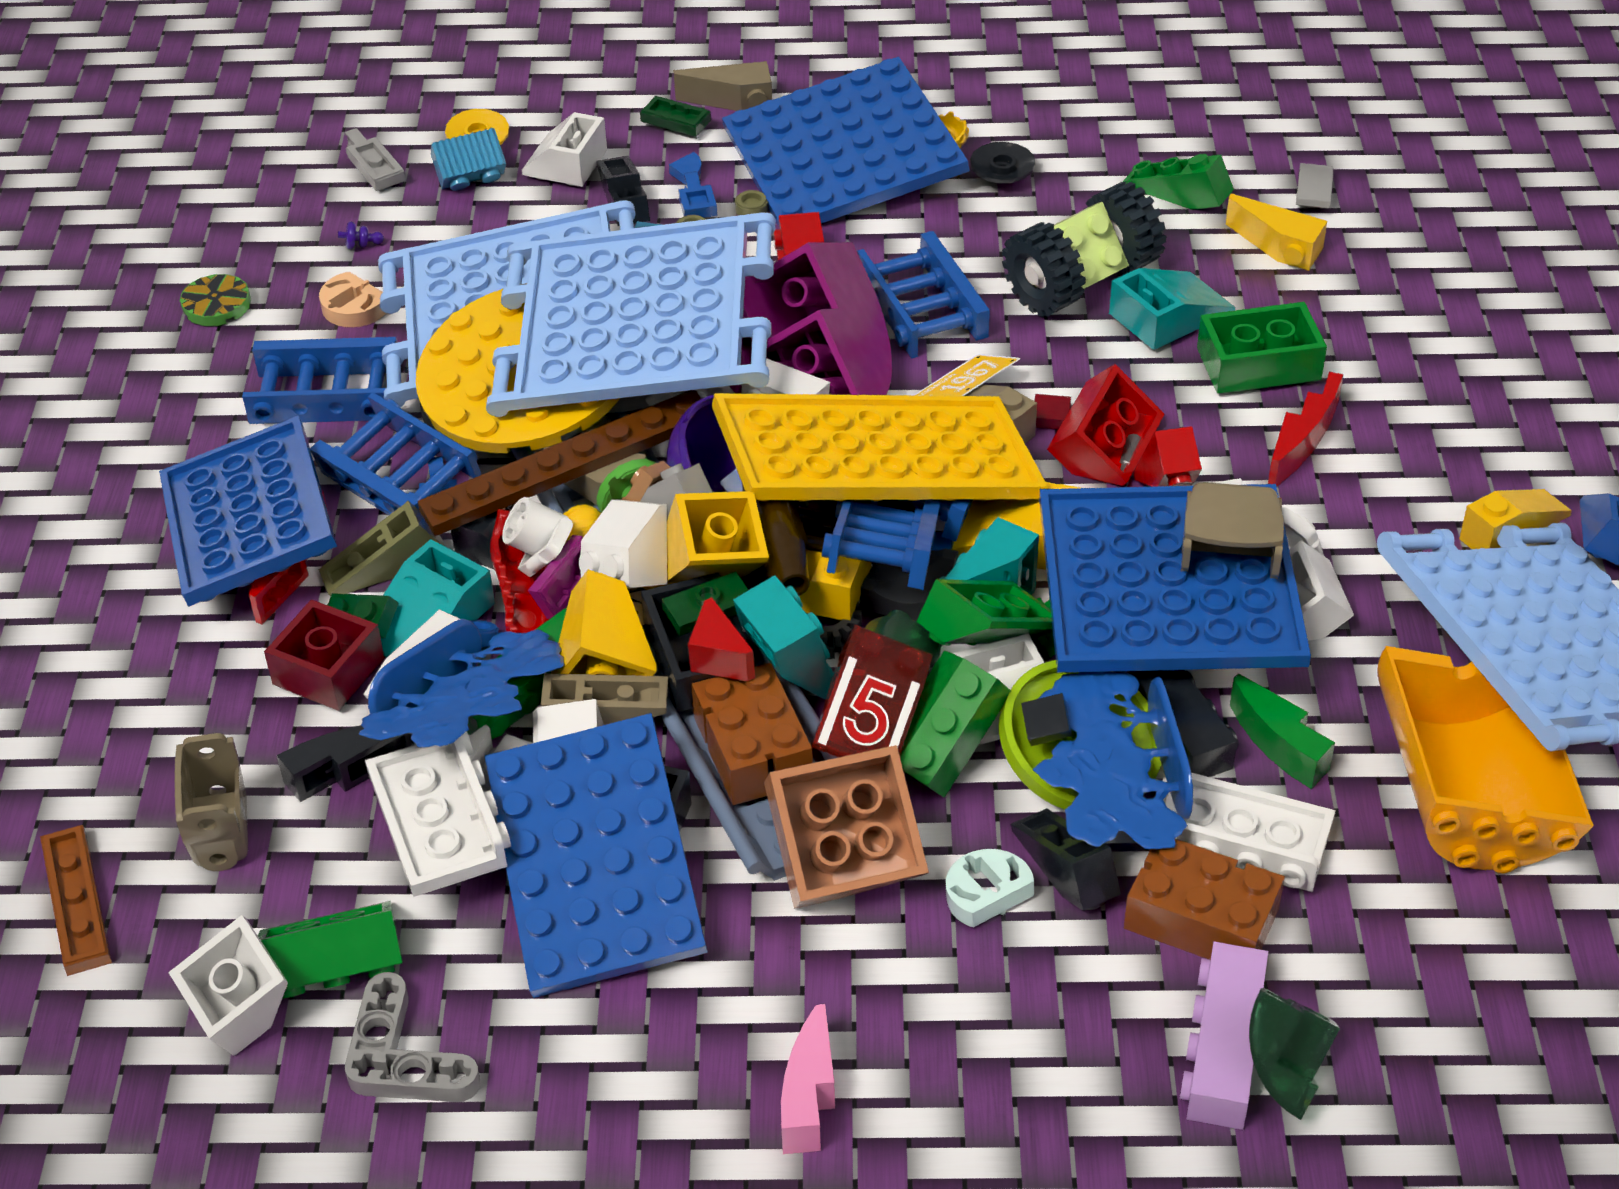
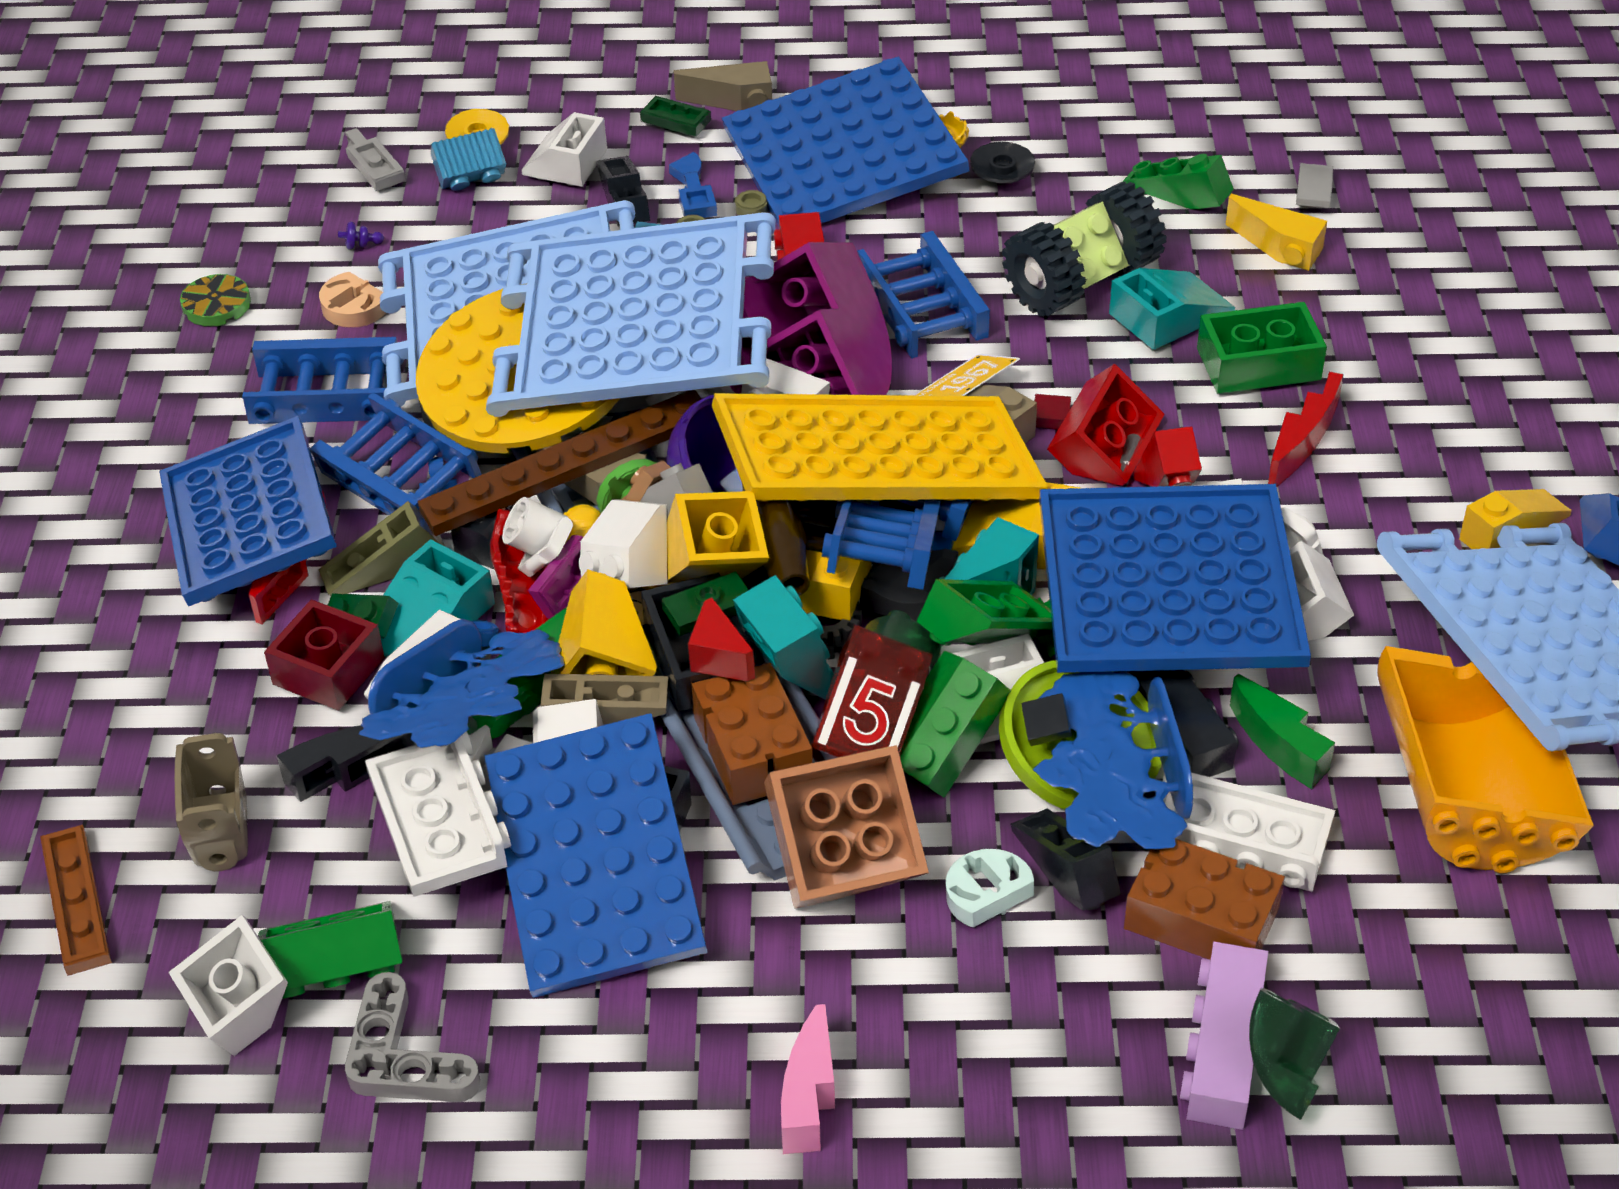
(1233, 522): dark tan piece -> none

